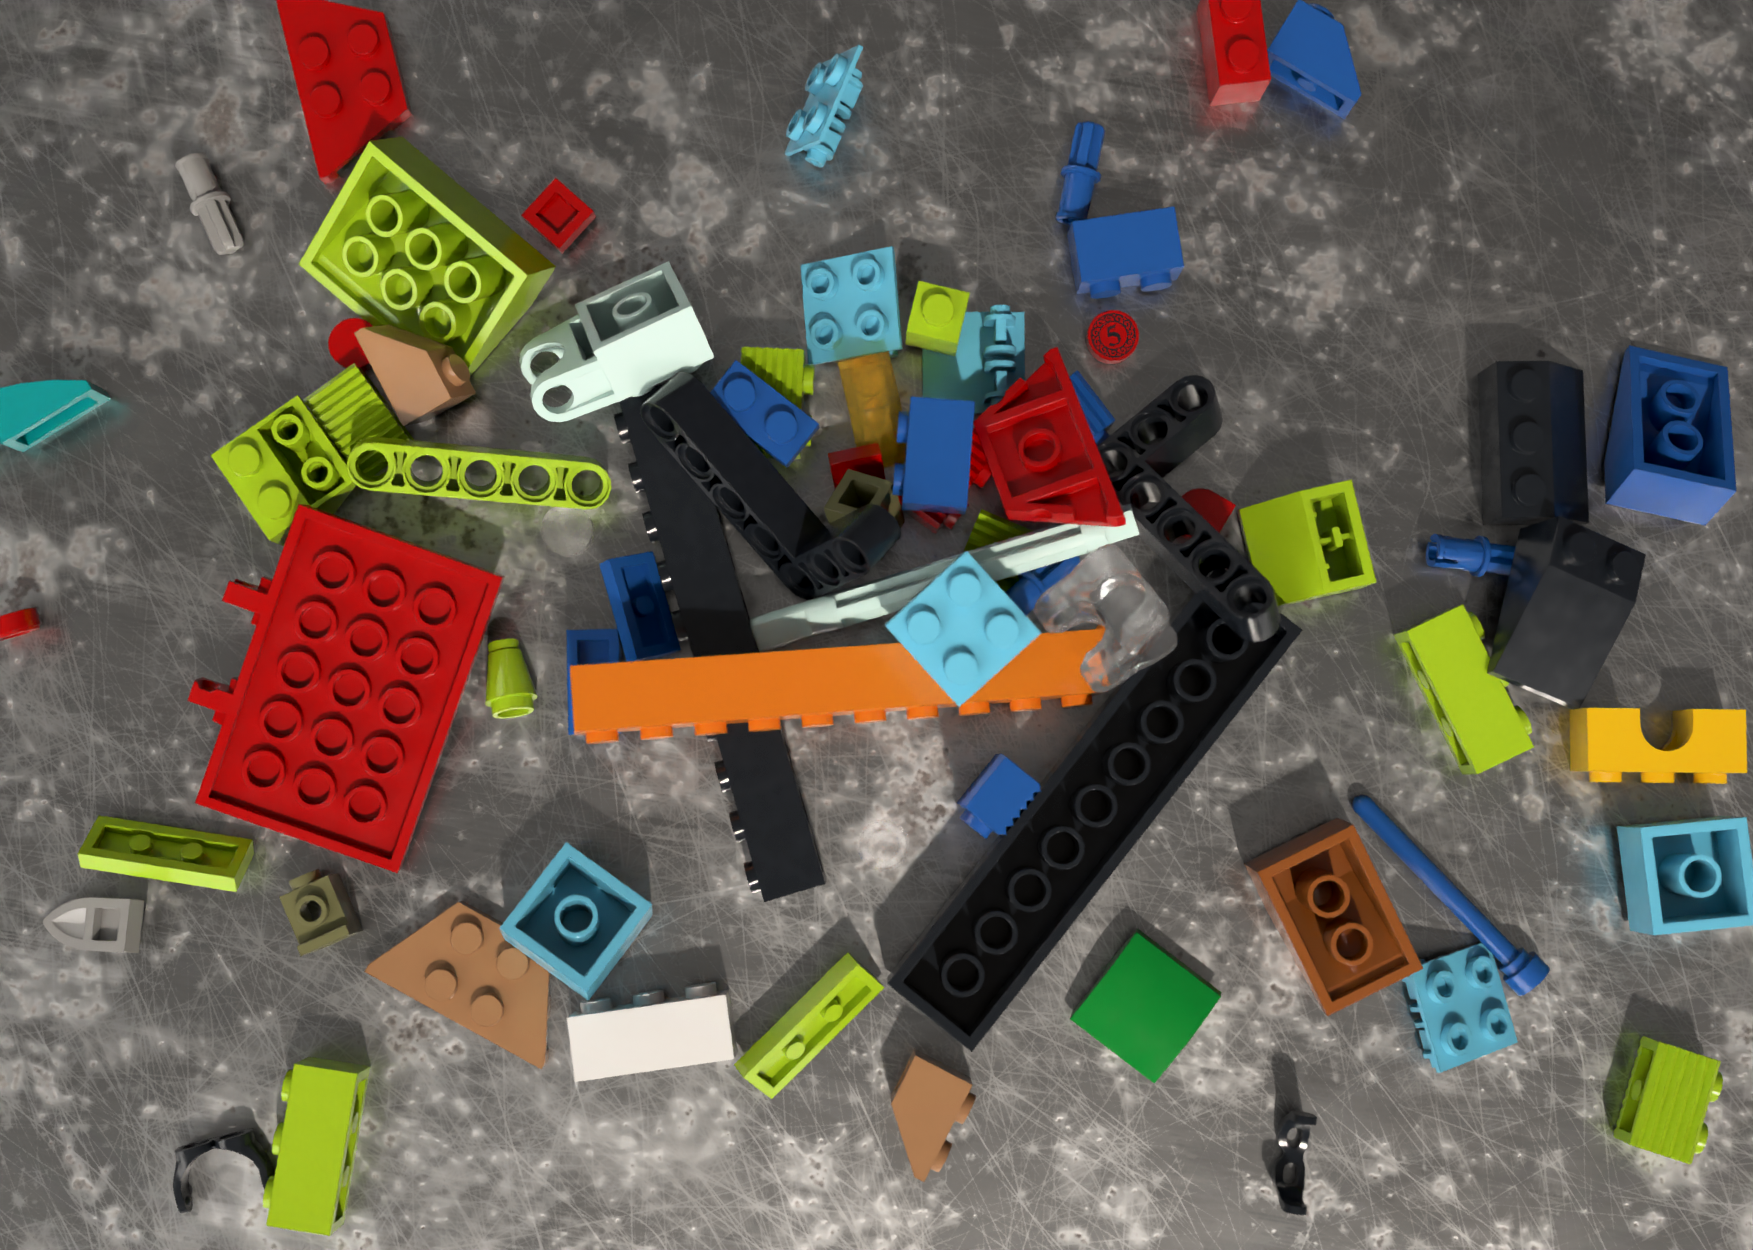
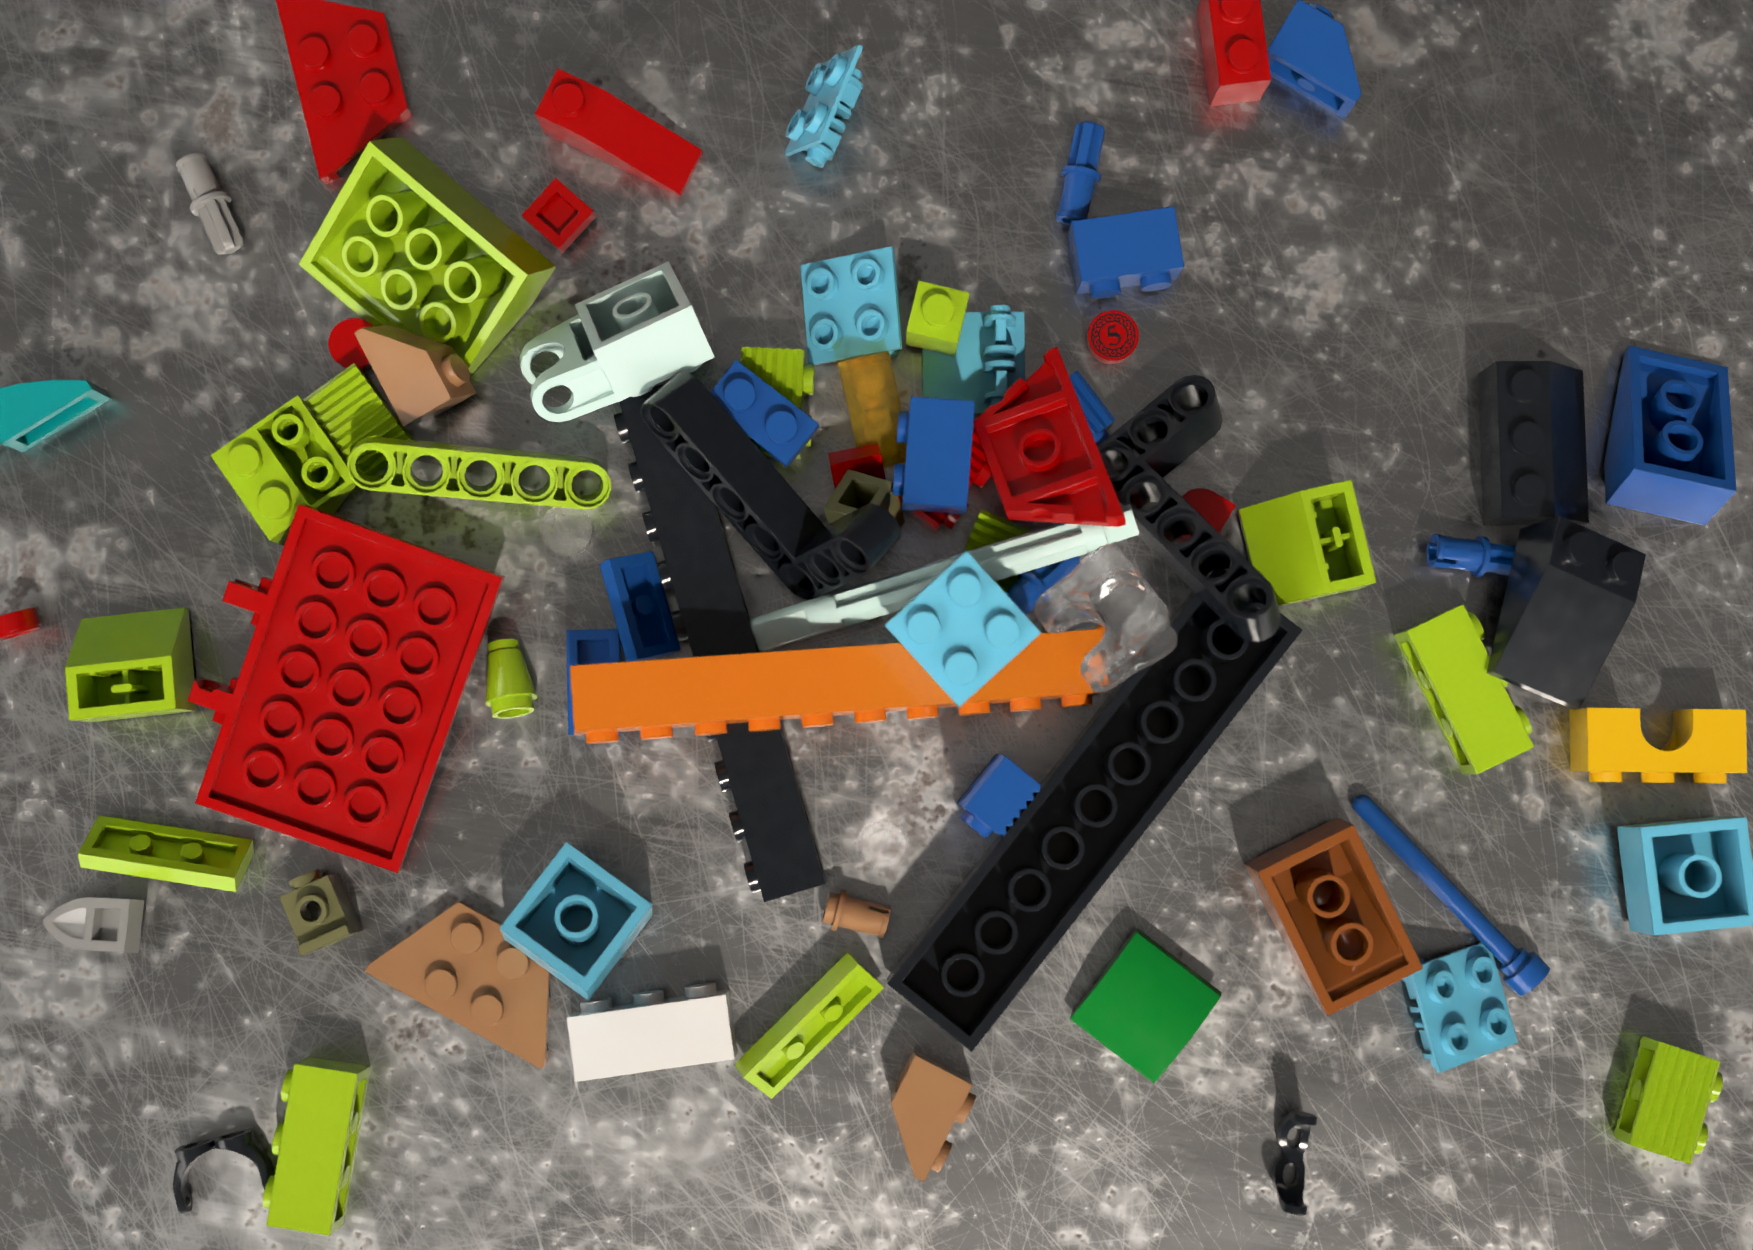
(130, 666): none -> lime slope
(616, 133): none -> red slope
(856, 914): none -> medium nougat pin

